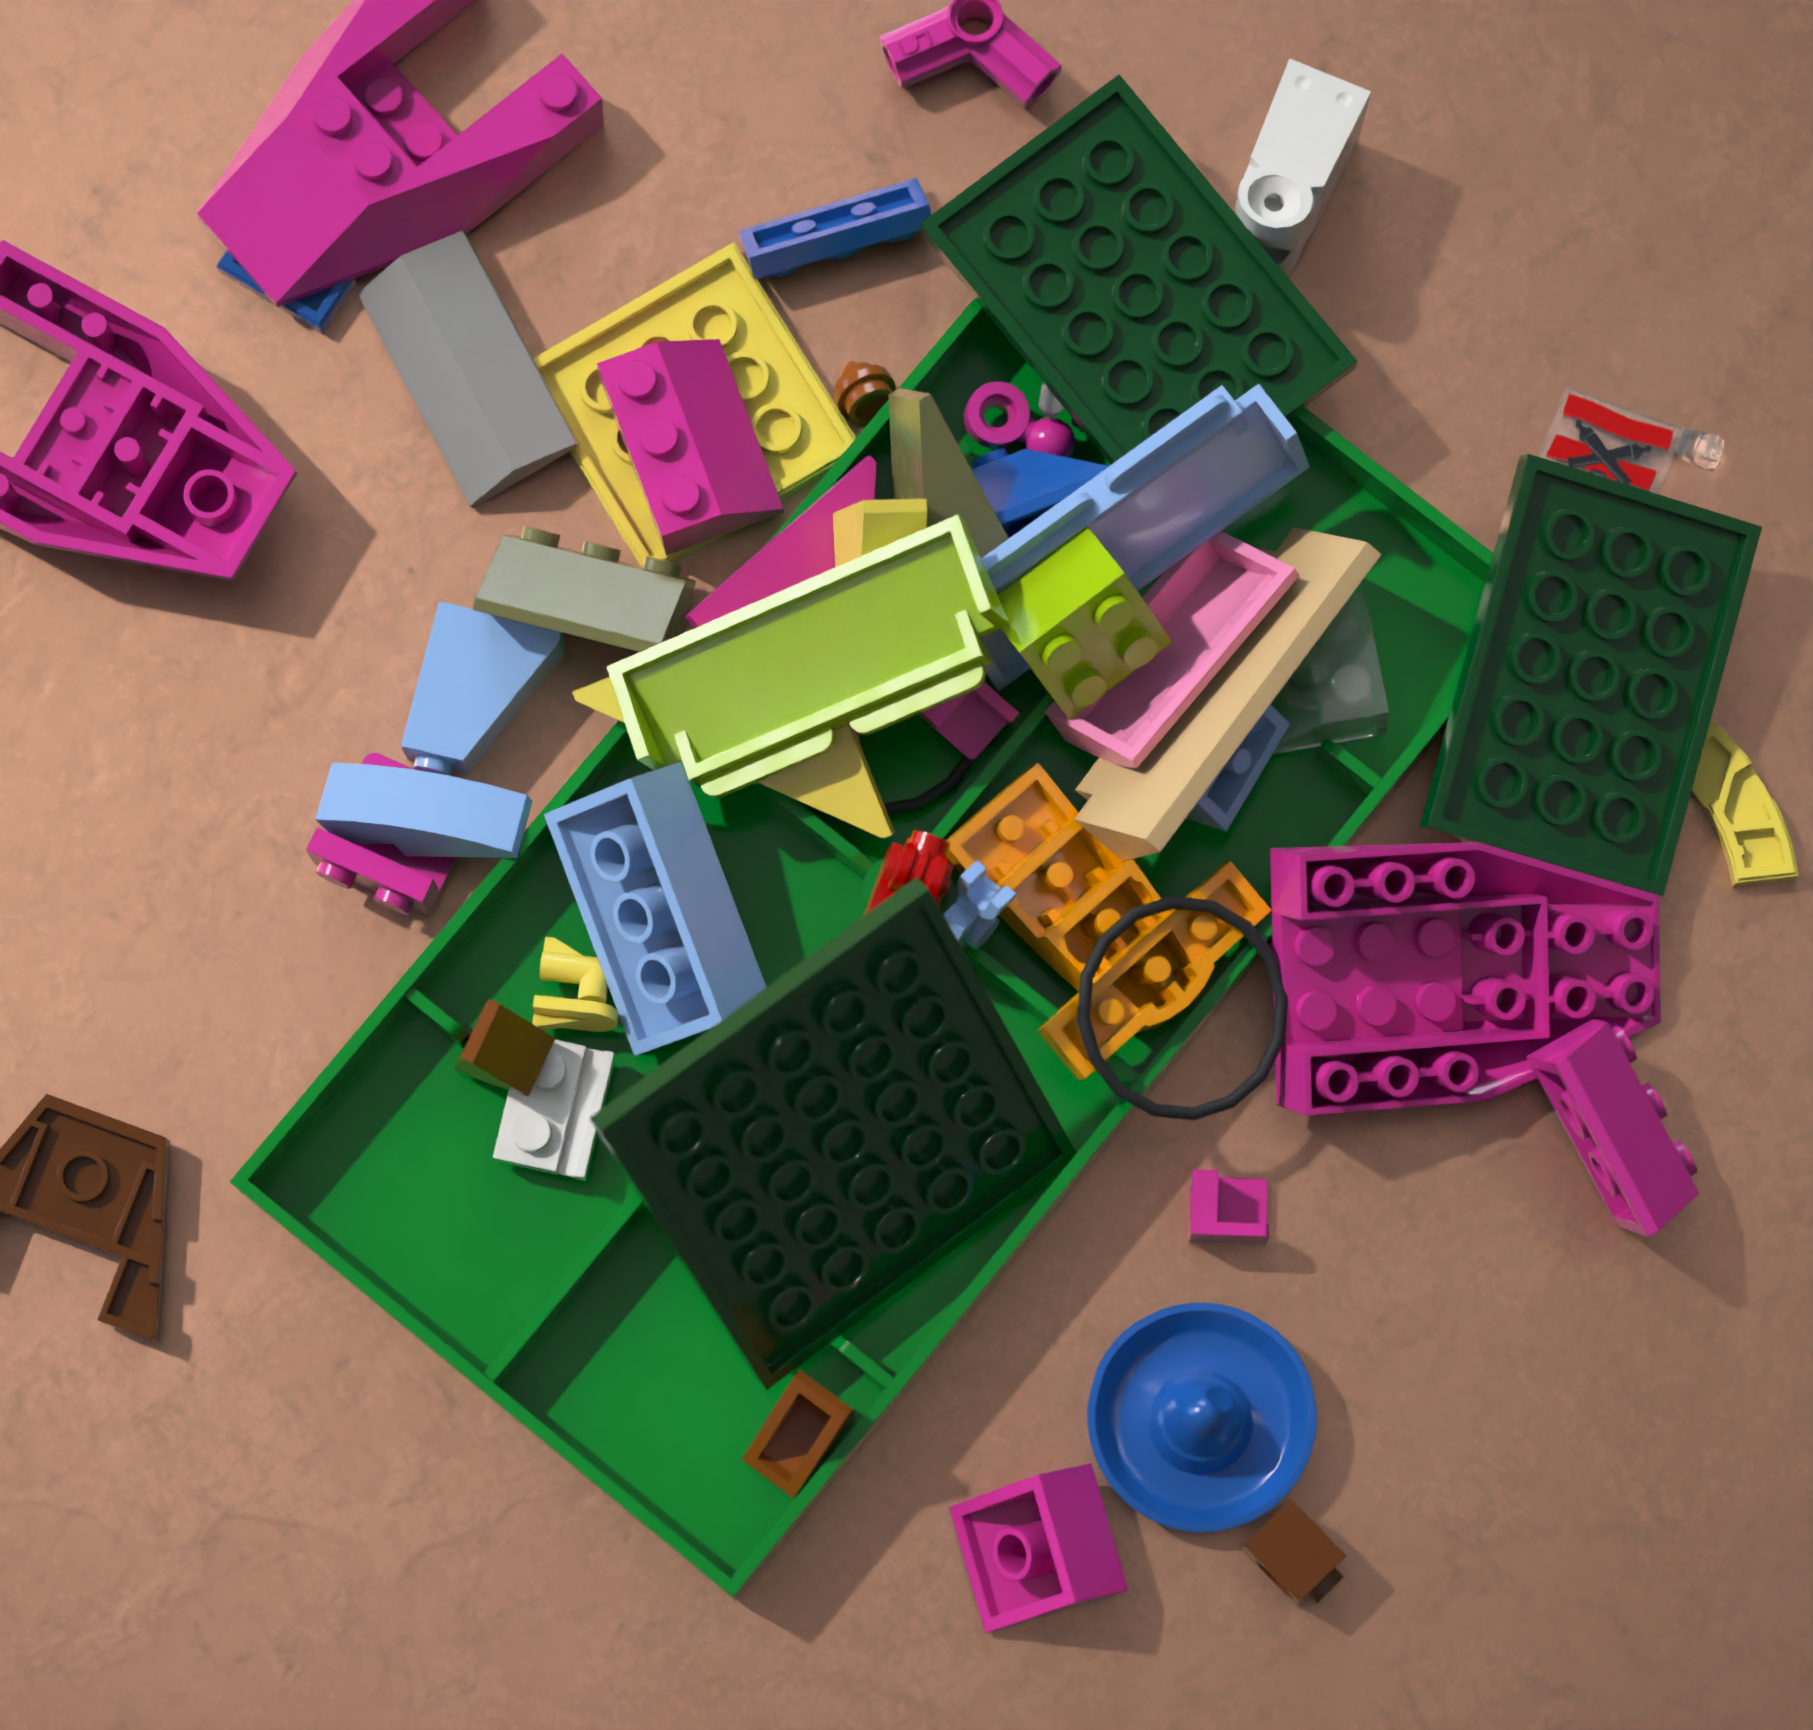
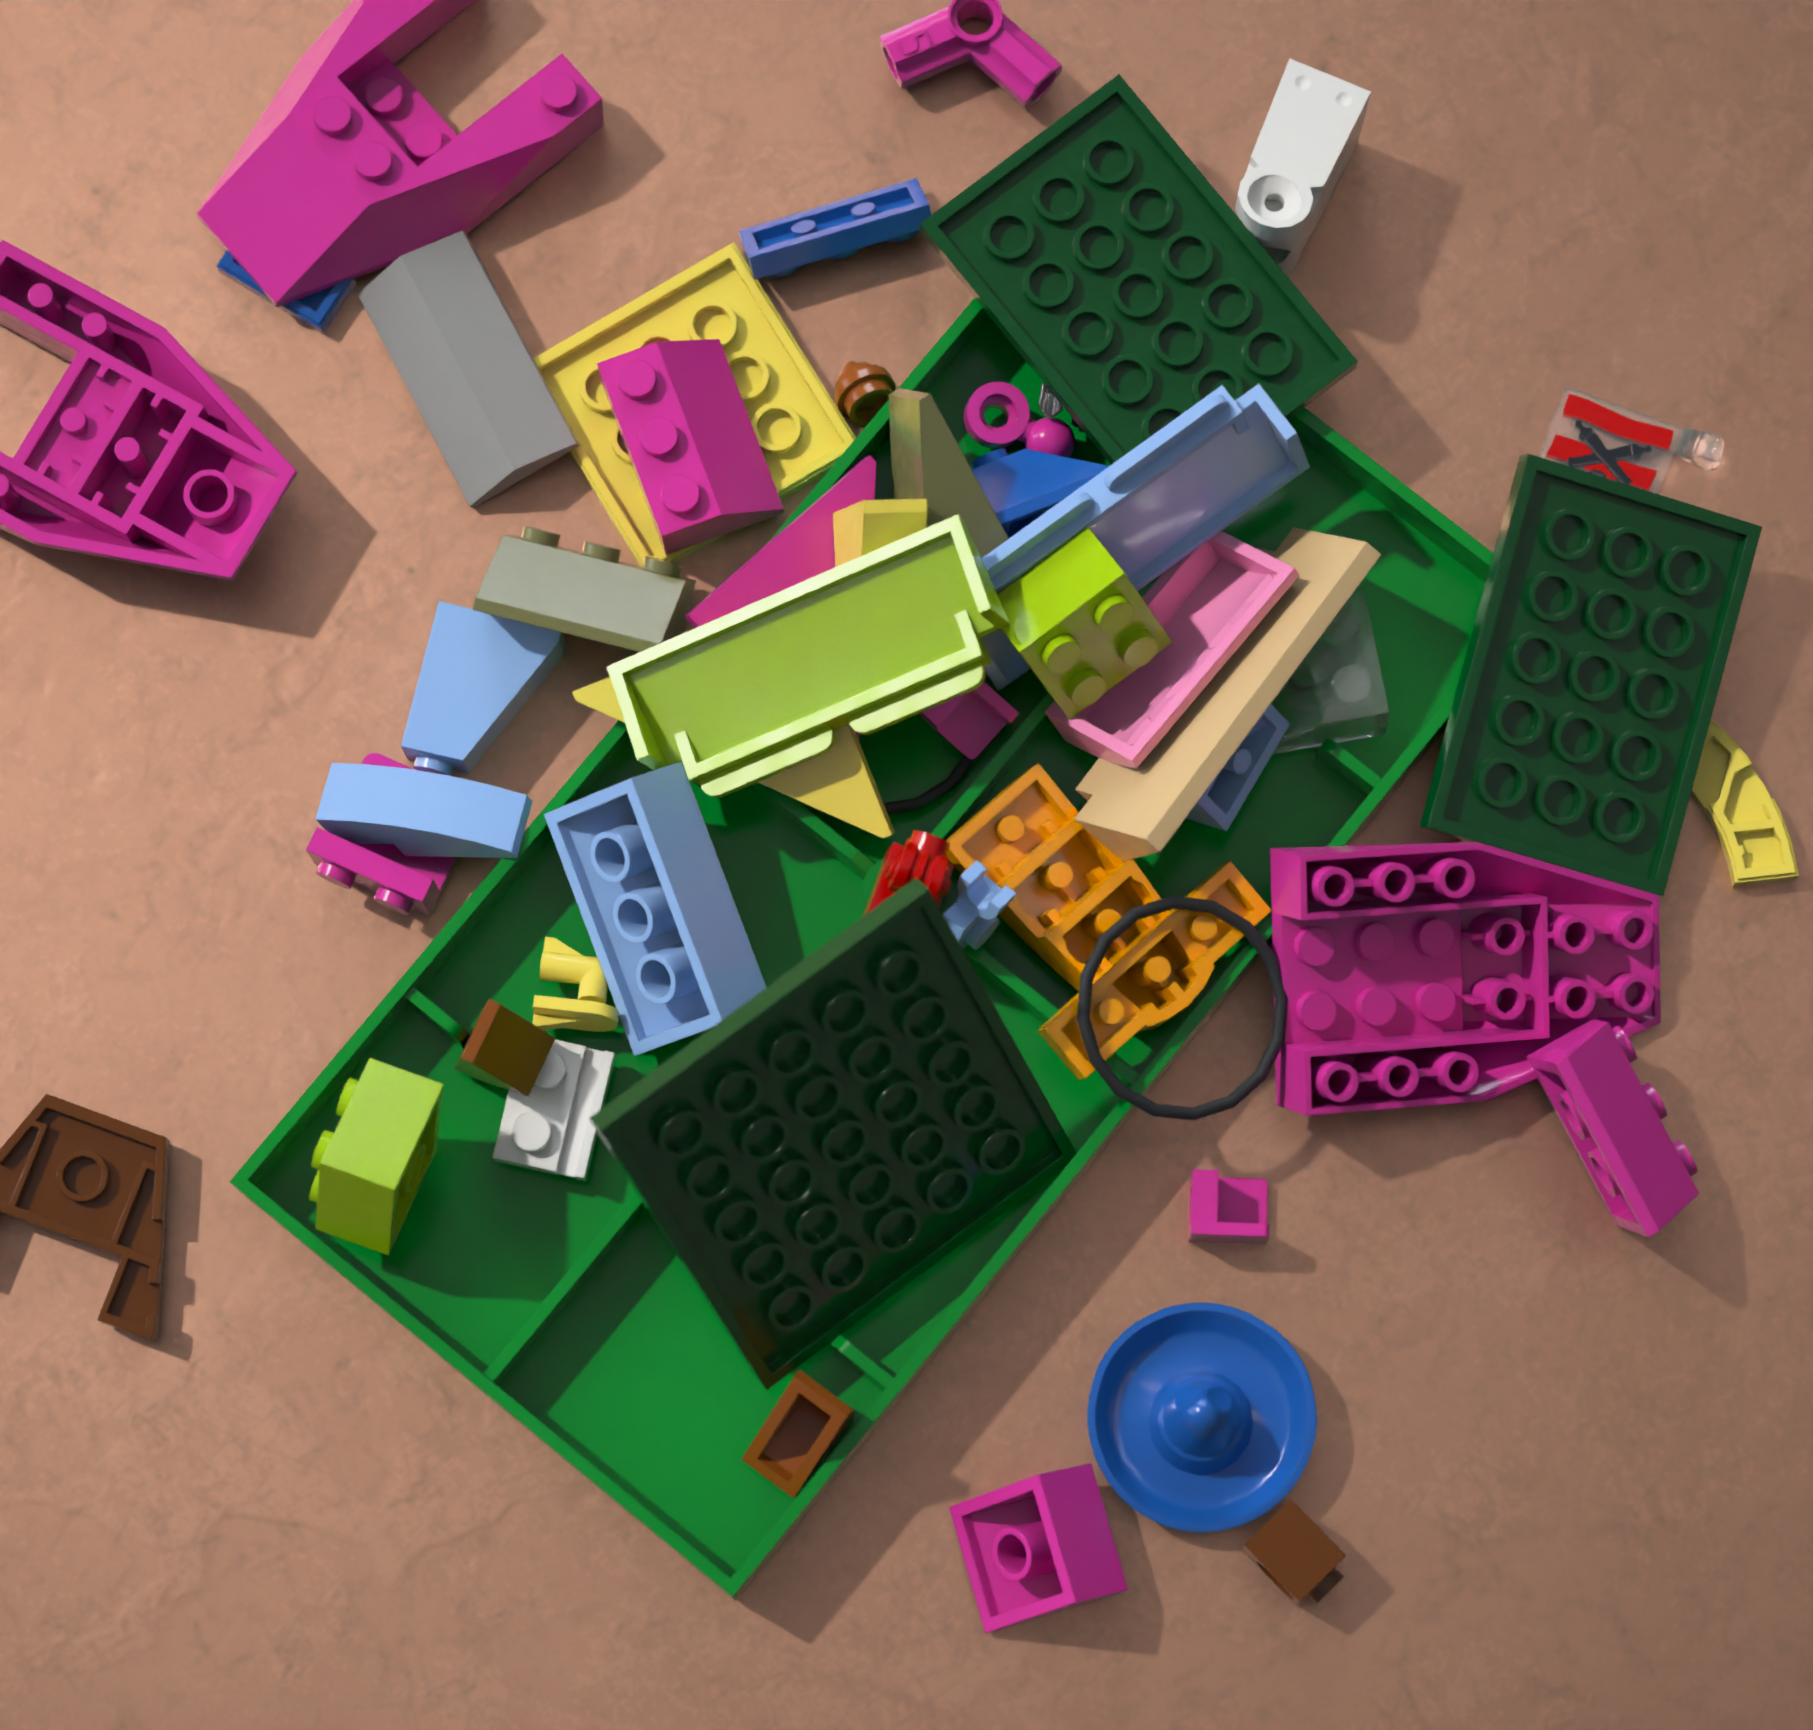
(376, 1155): none -> lime brick

